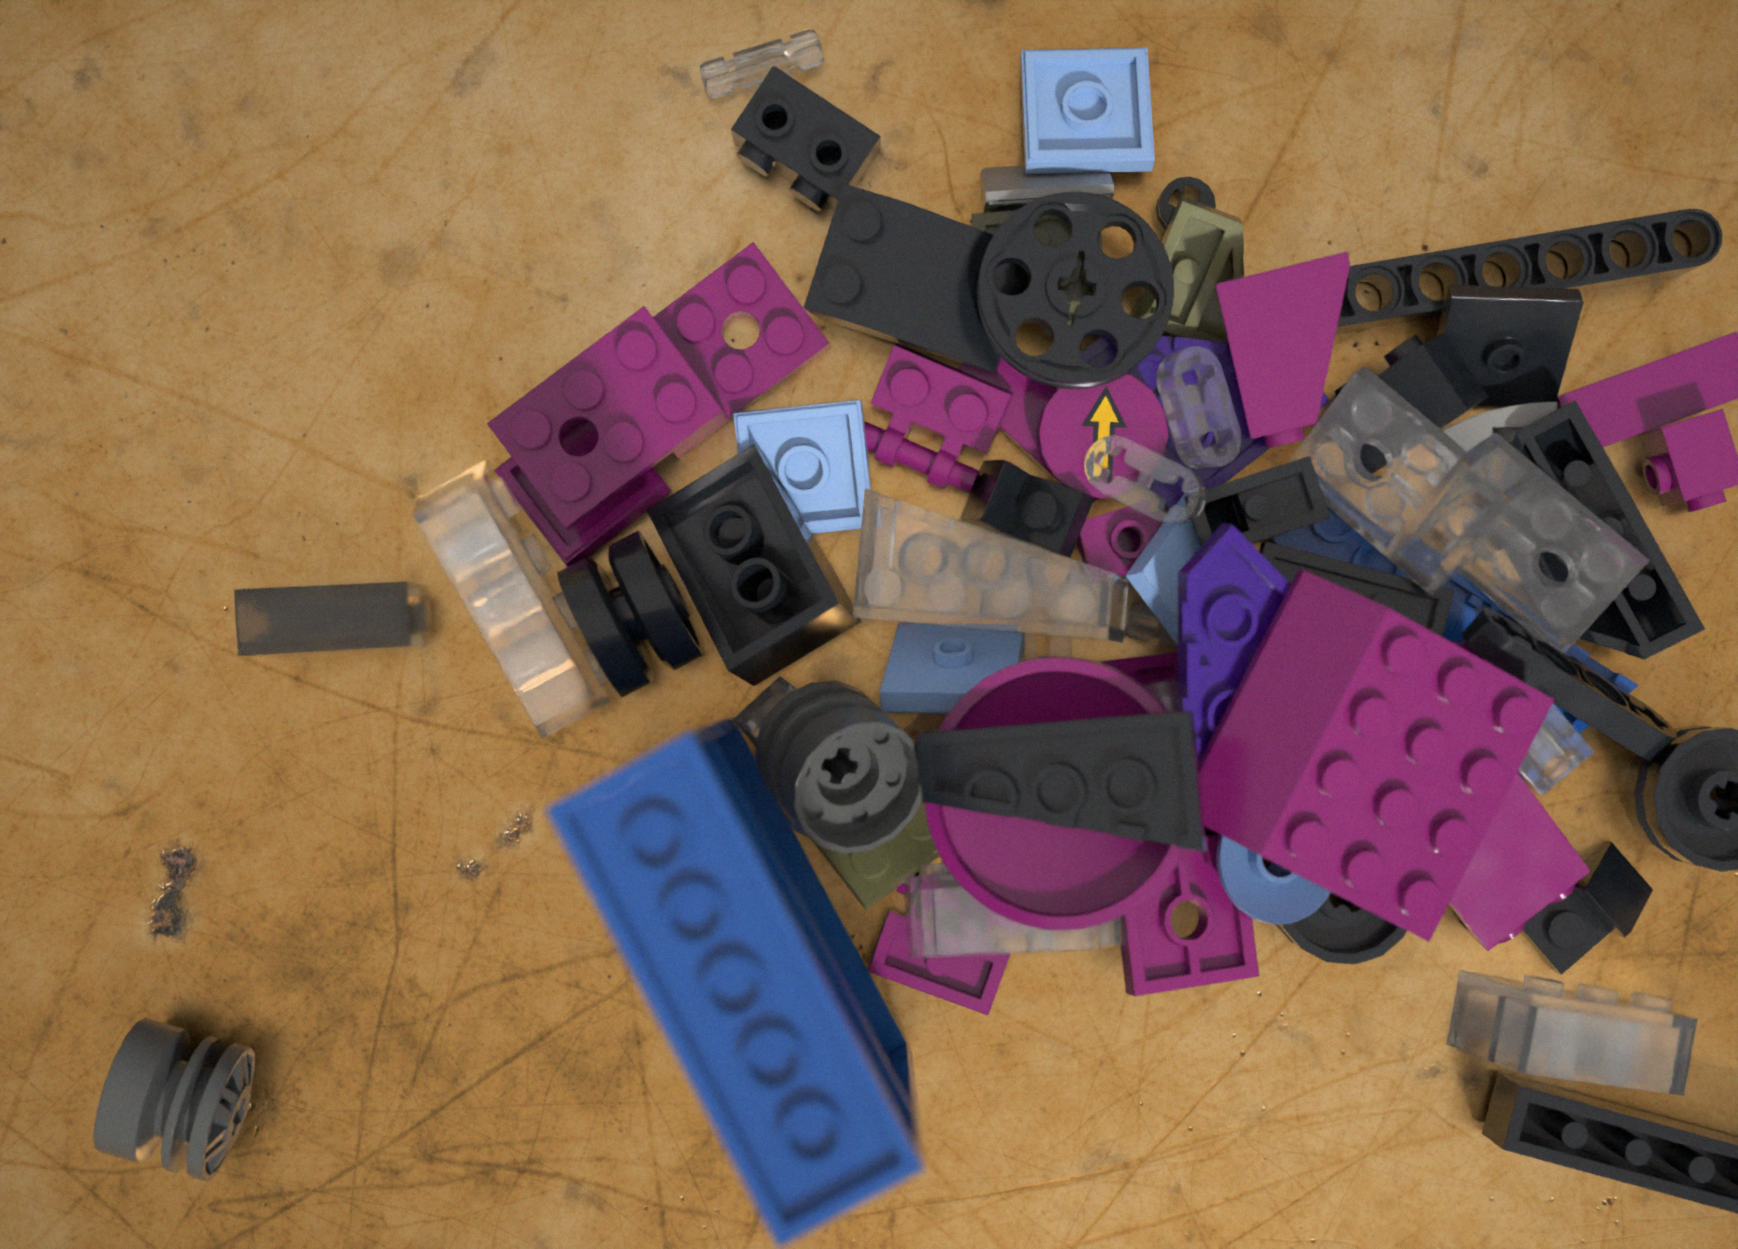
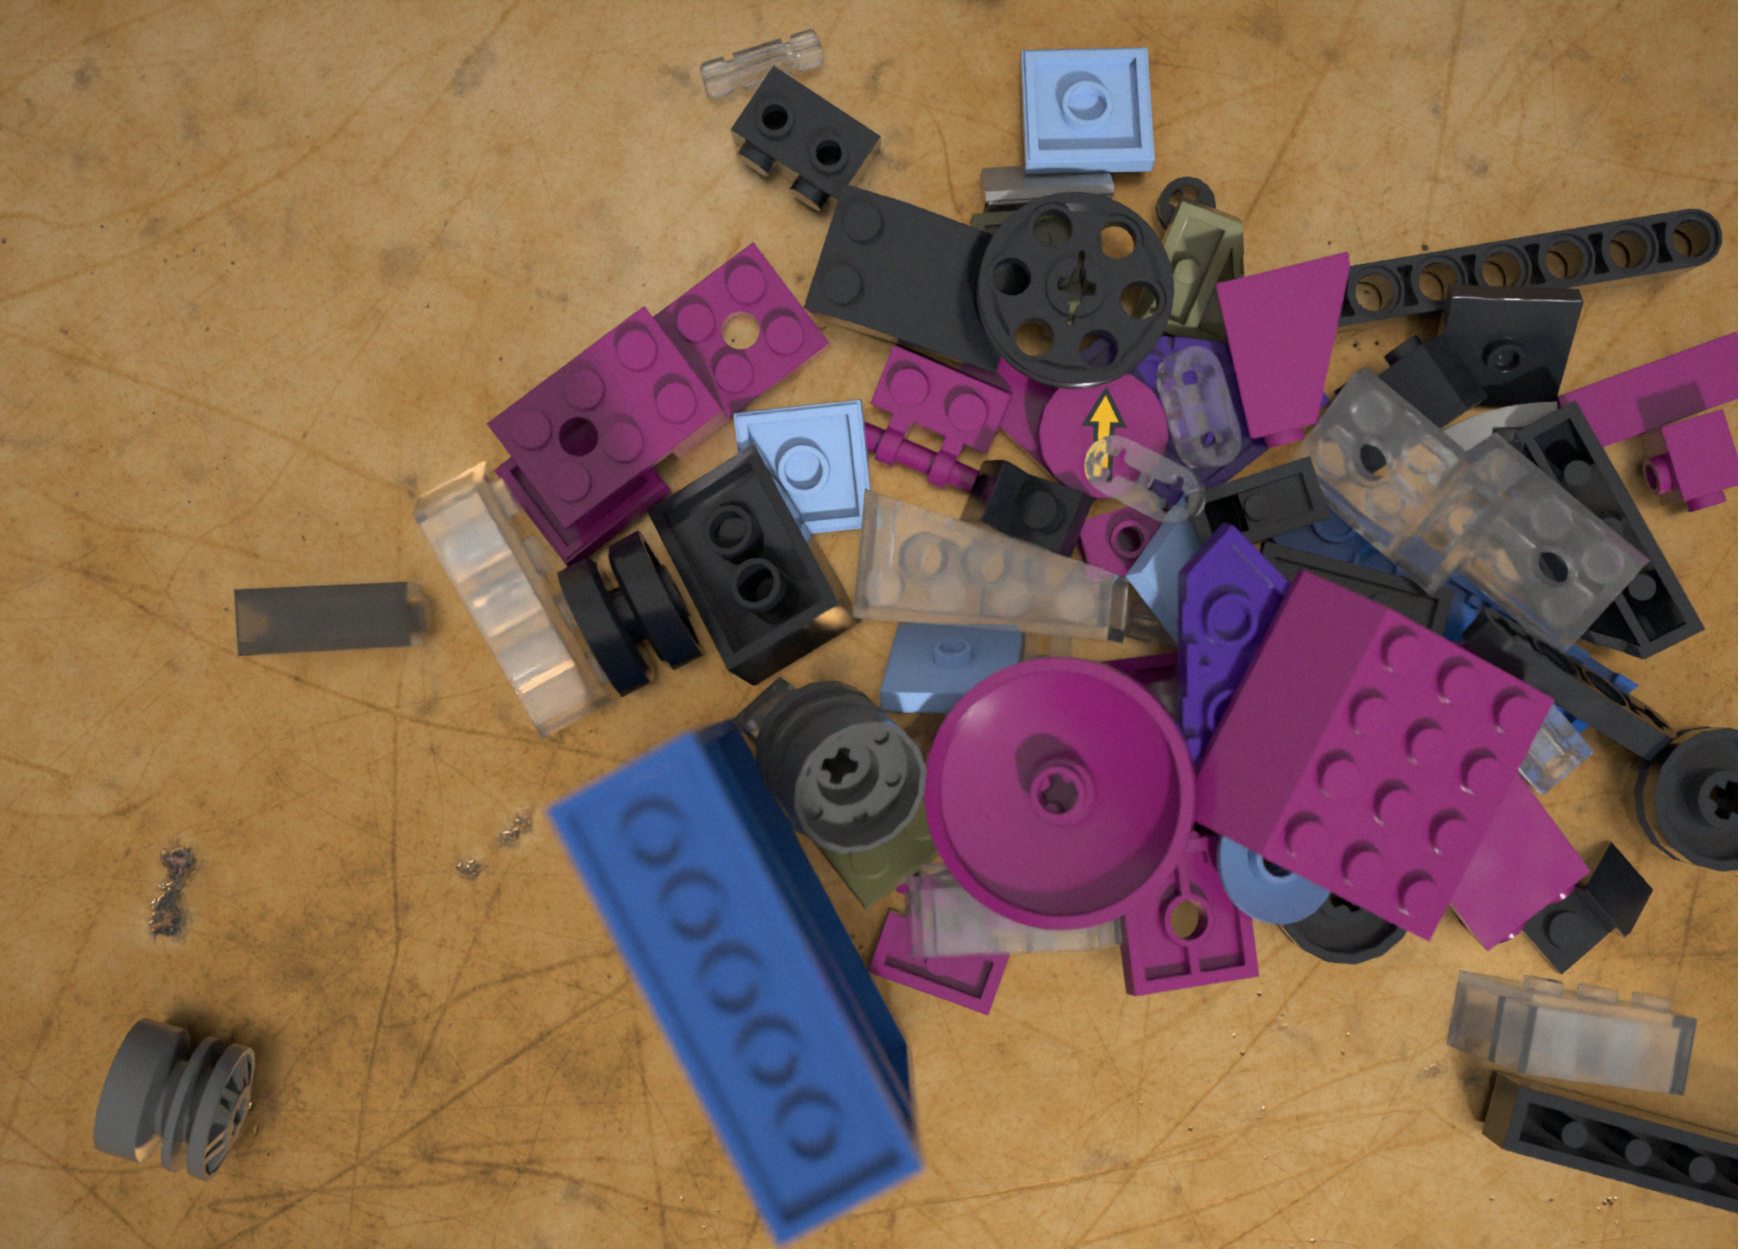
(1090, 774): black wing -> none

